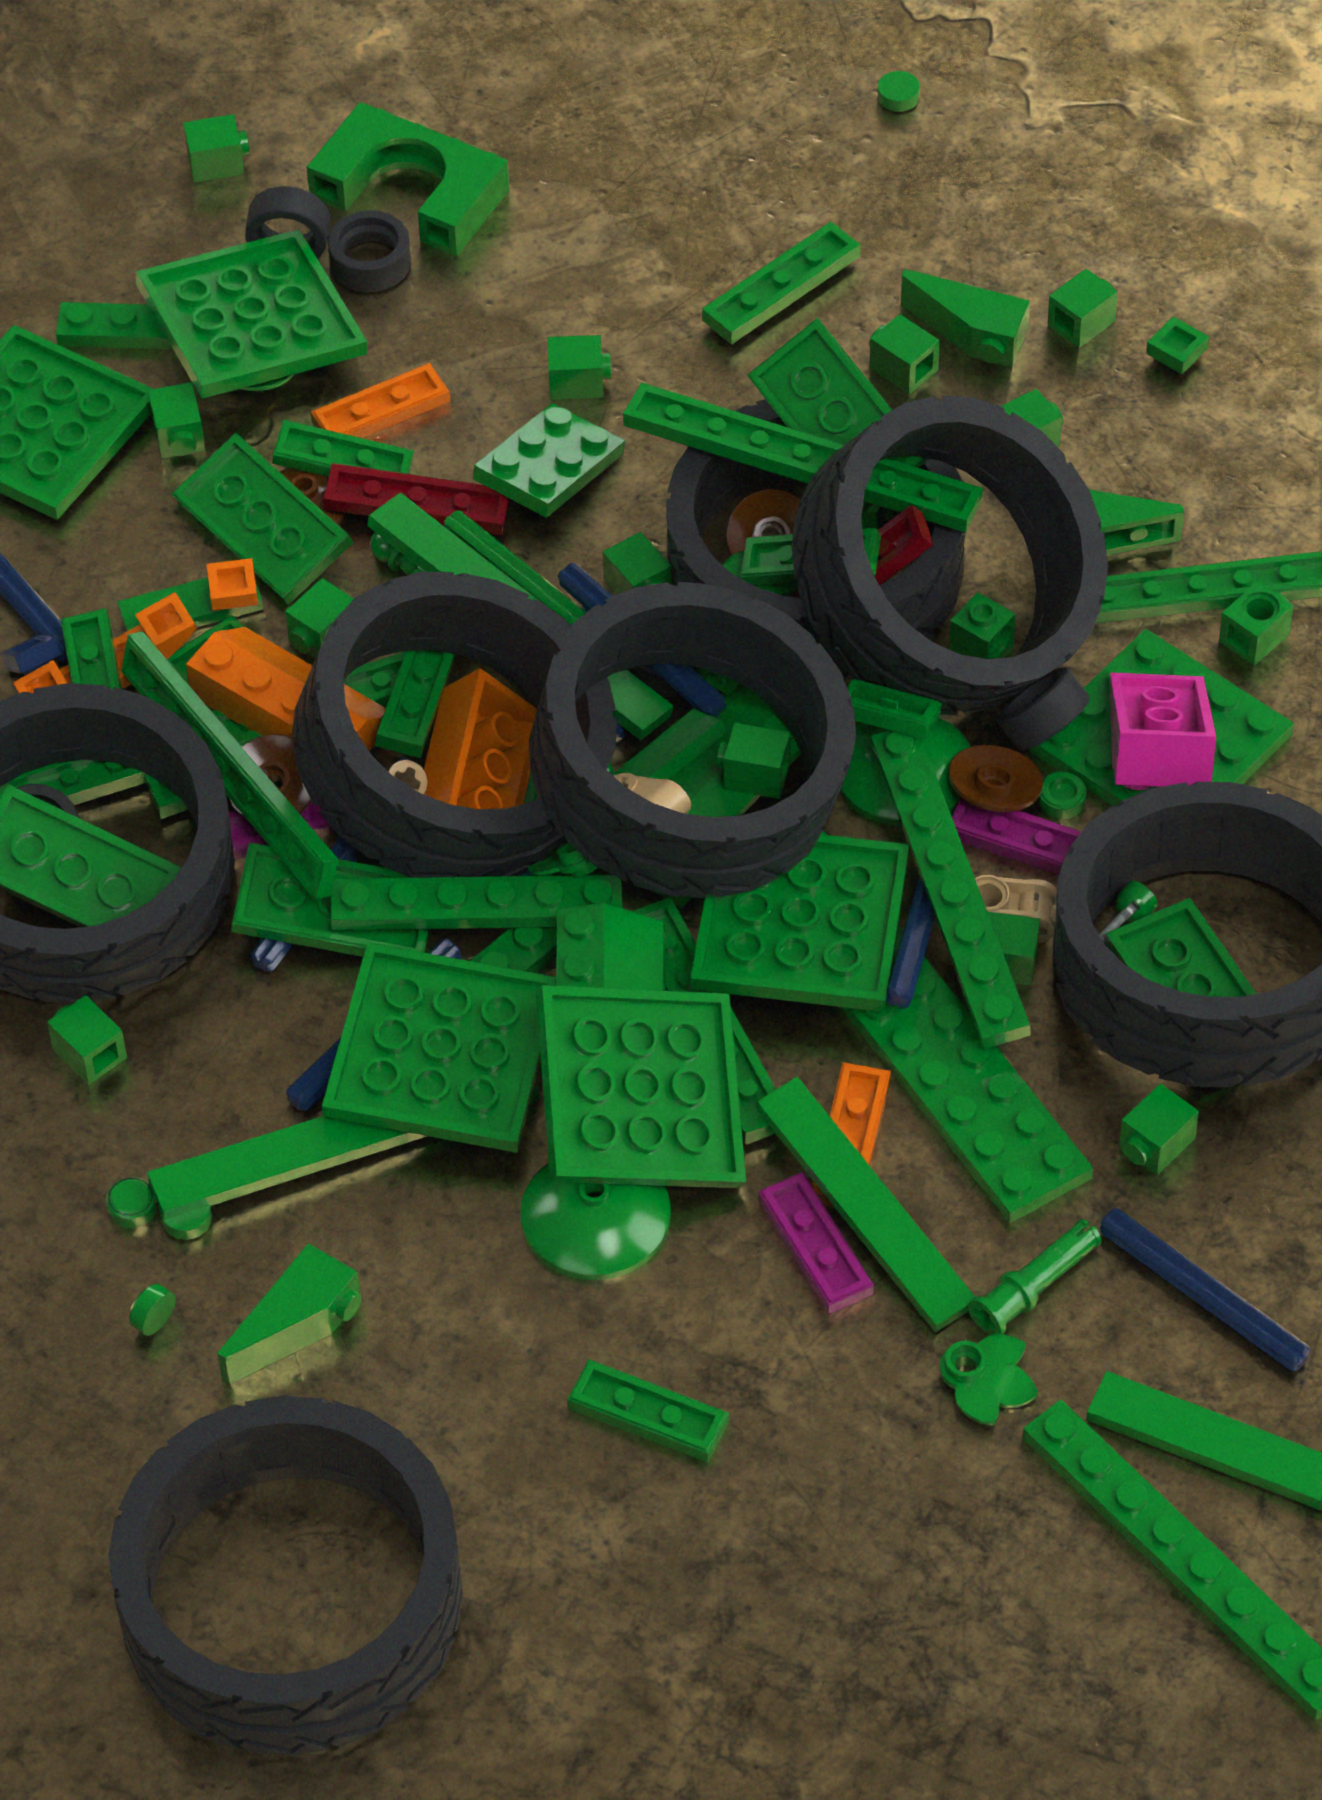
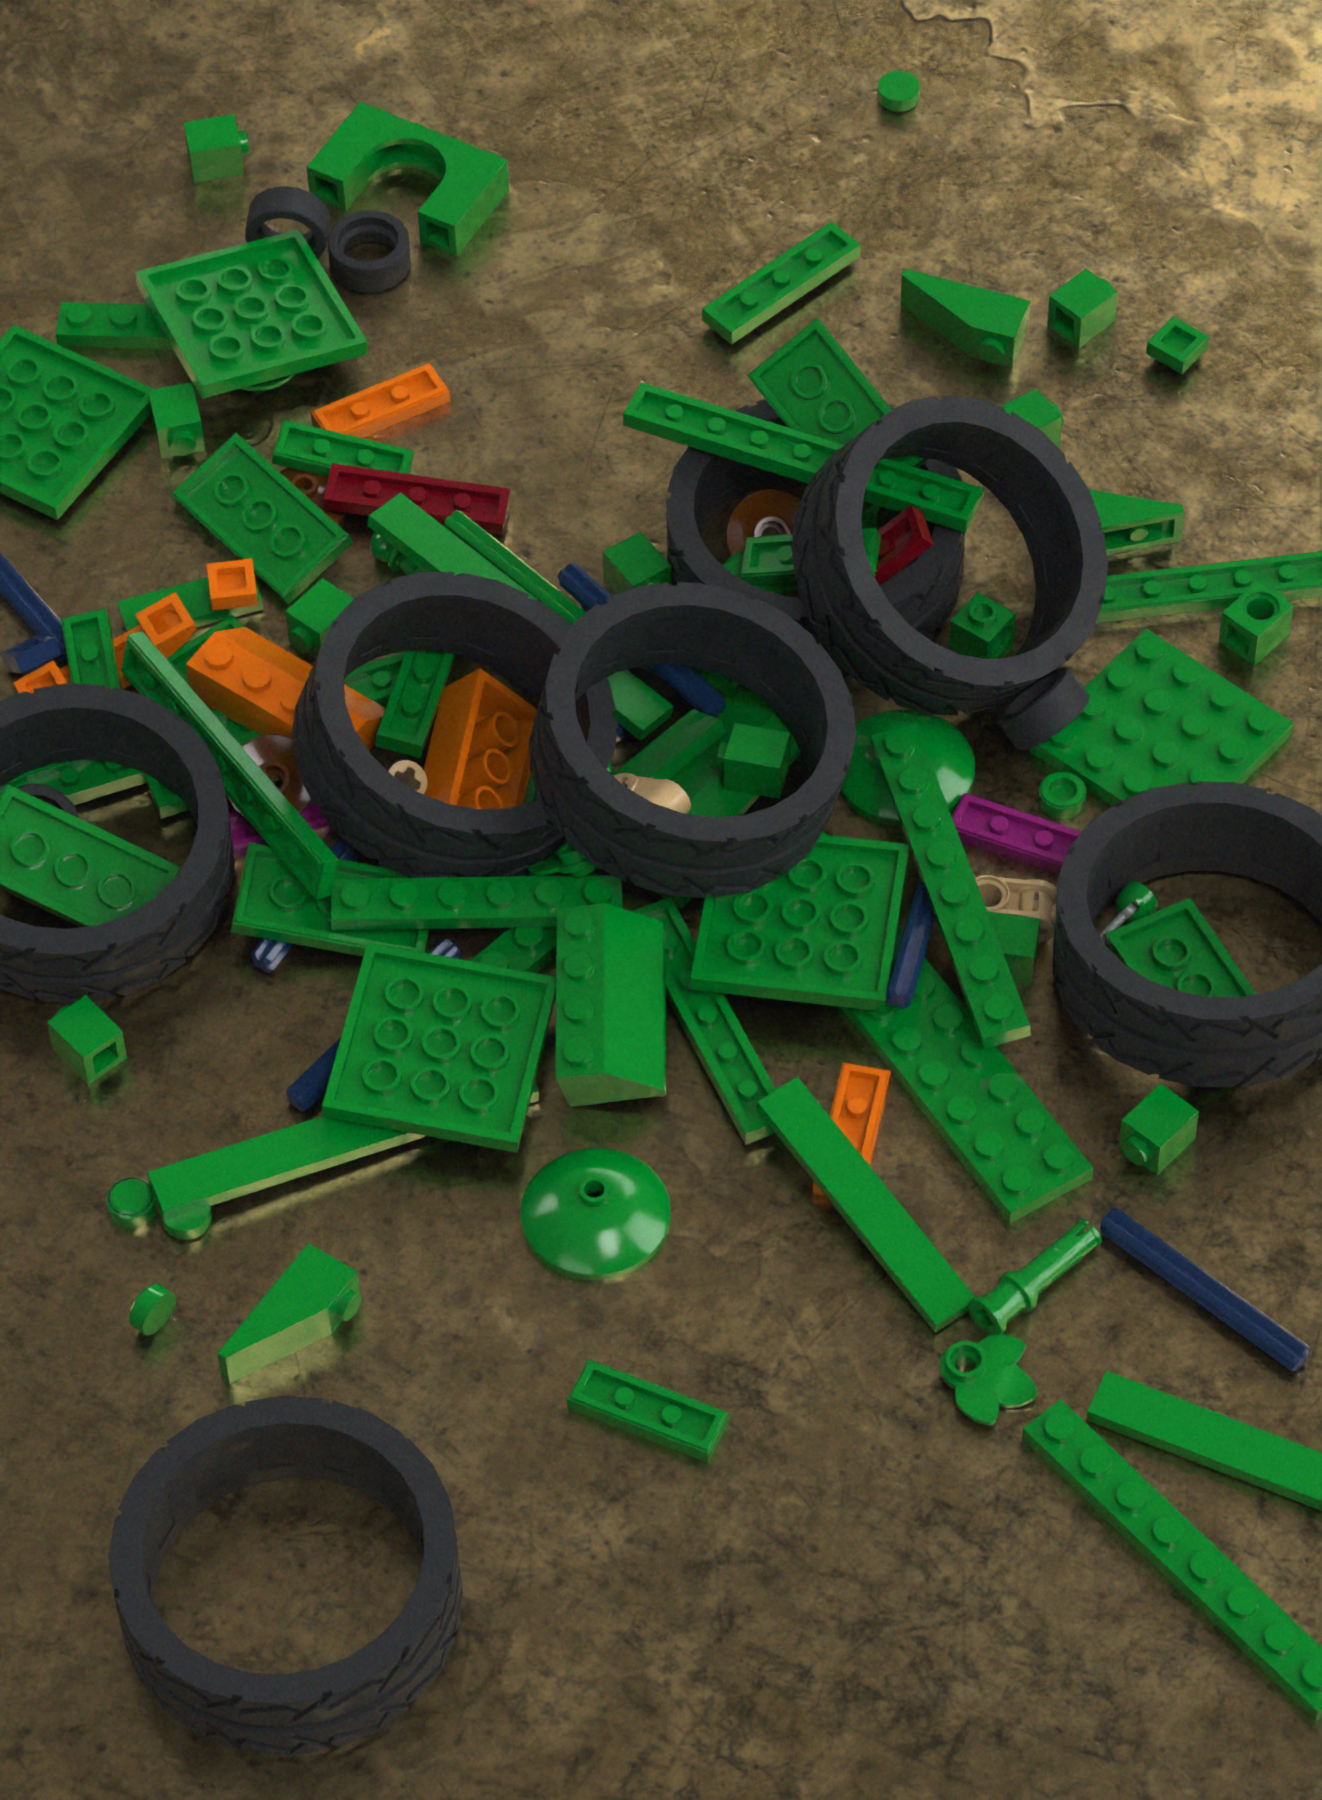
(549, 460): green plate -> none
(577, 367): green brick -> none
(640, 1087): green plate -> none
(815, 1243): magenta tile -> none
(893, 709): green tile -> none
(903, 353): green brick -> none
(995, 778): reddish brown dish -> none
(1160, 730): dark pink slope -> none

